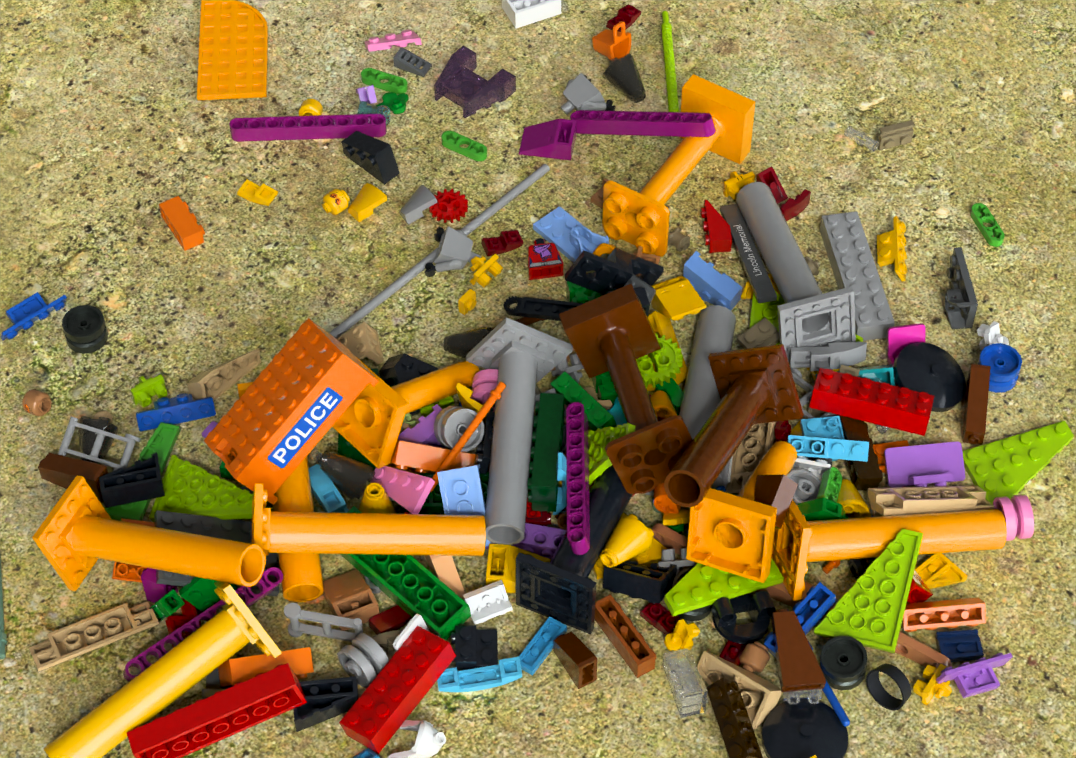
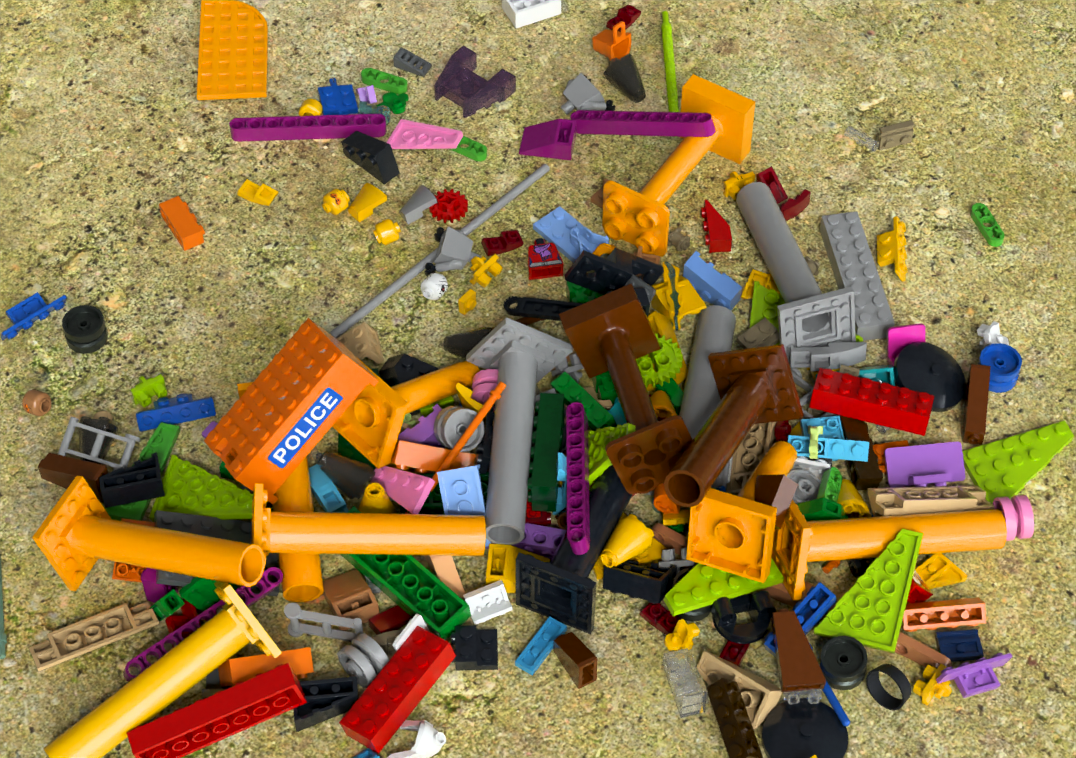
(222, 377): tan wedge -> none
(337, 99): none -> blue plate
(386, 42): bright pink wing -> none
(387, 232): none -> yellow head
(423, 136): none -> bright pink wing
(434, 286): none -> white head
(480, 678): medium azure slope -> none
(624, 636): dark orange brick -> none
(671, 275): none -> yellow sword
(748, 254): dark grey tile -> none
(754, 657): medium nougat head -> none
(813, 446): none -> yellowish green piece
(961, 294): dark grey plate -> none

